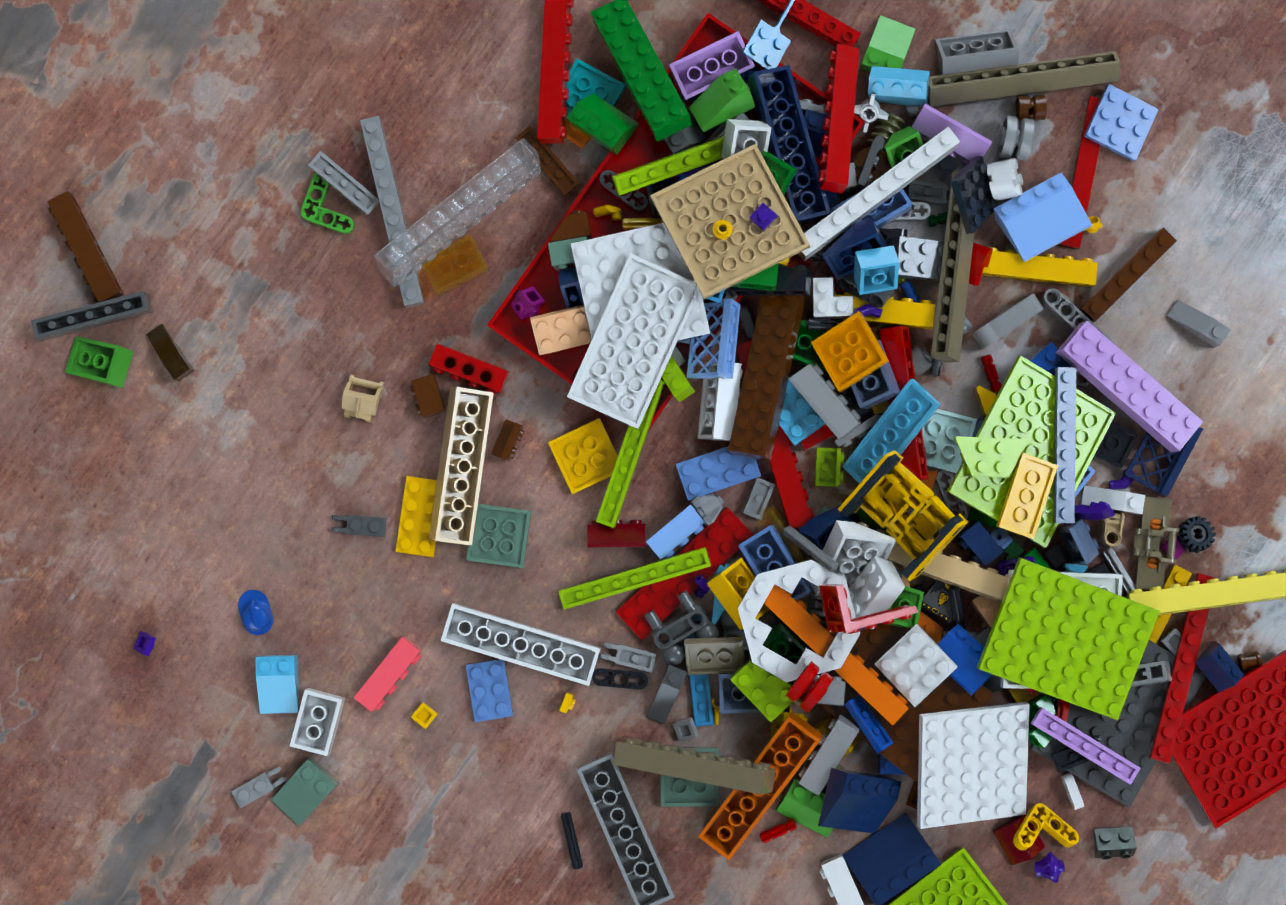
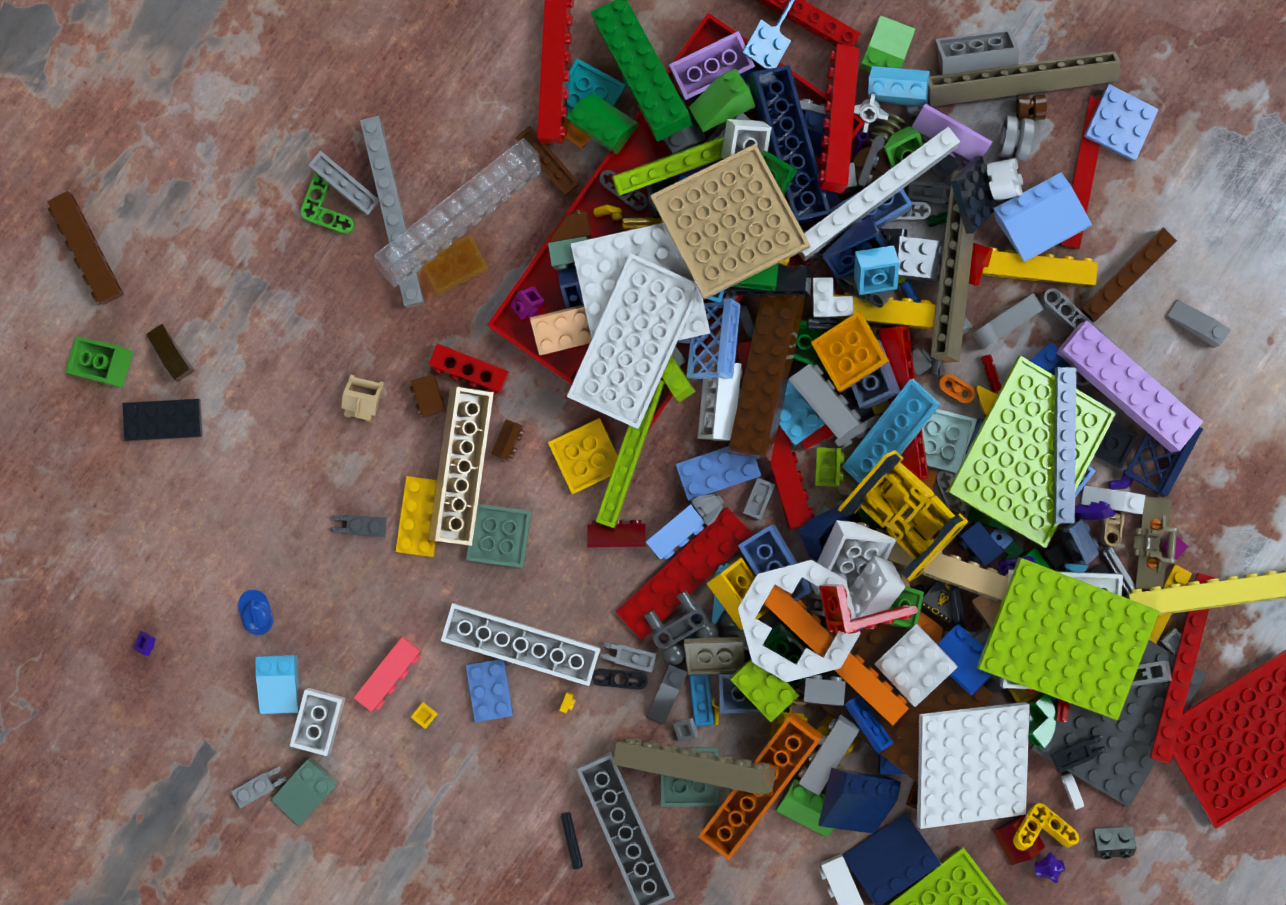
(92, 316): dark grey brick -> none
(162, 419): none -> black plate
(634, 578): lime plate -> none
(702, 588): dark purple arm -> none
(722, 235): yellow plate -> none
(763, 217): dark purple plate -> none
(778, 831): red axle -> none
(779, 524): clear yellow tile -> none
(810, 548): light grey axle -> none
(811, 688): red wheel -> none
(861, 139): none -> dark purple hand
(869, 310): dark purple arm -> none
(956, 388): none -> orange plate
(990, 455): wing -> none
(1027, 496): yellow plate -> none
(1085, 745): lavender plate -> none
(1095, 221): yellow plate -> none
(1187, 534): black bush -> none
(1219, 667): dark blue slope -> none
(1249, 660): reddish brown bush -> none

